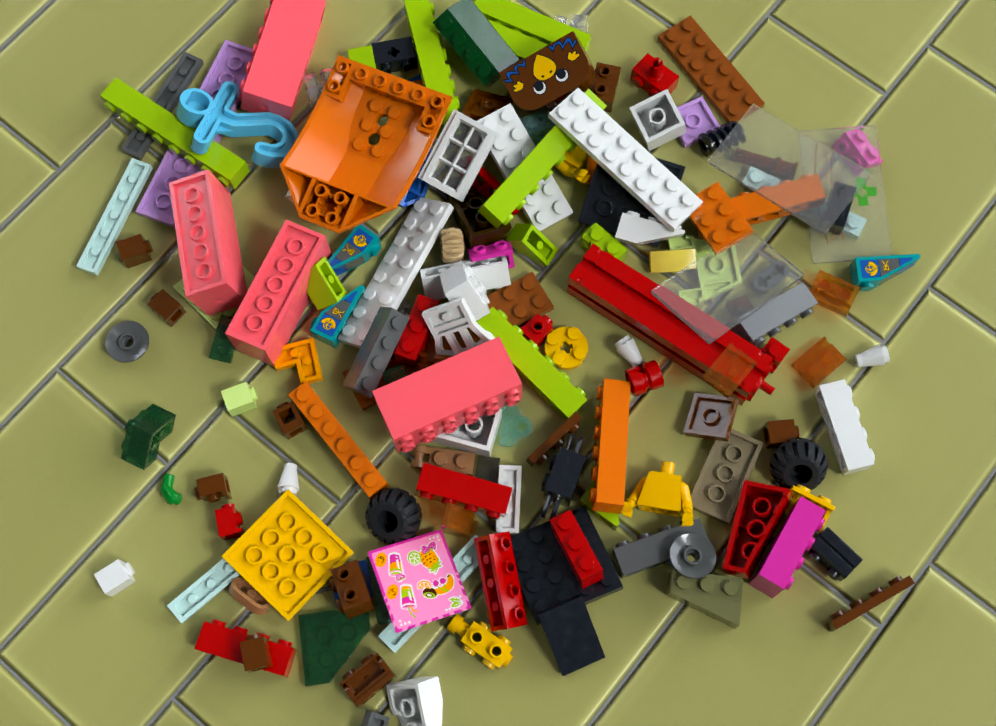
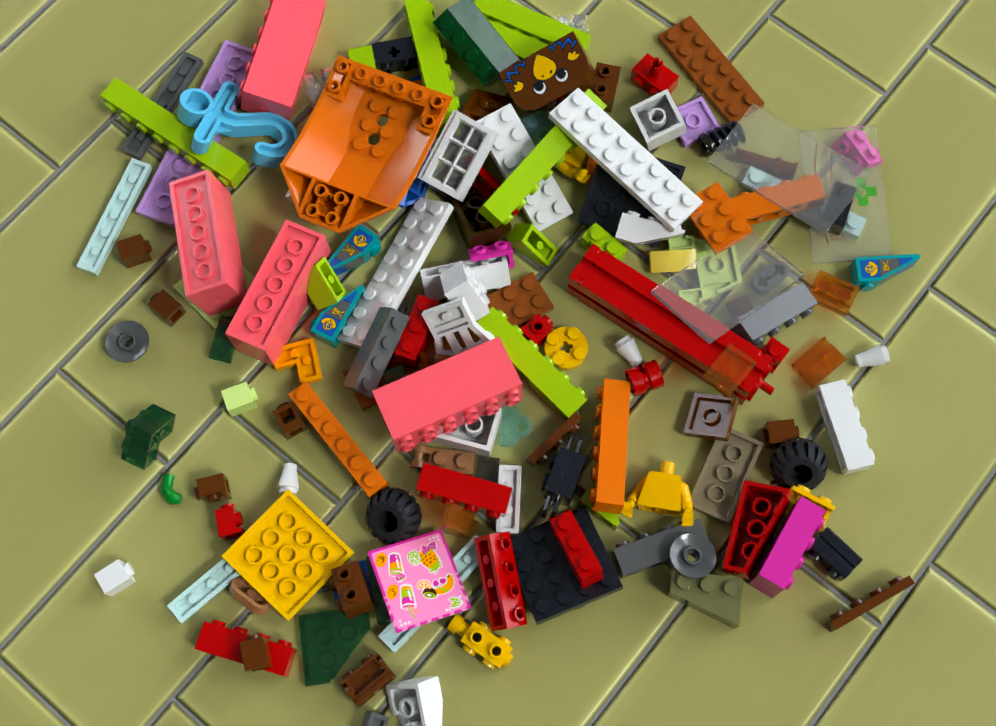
(451, 245): tan gear -> none
(571, 634): black tile -> none

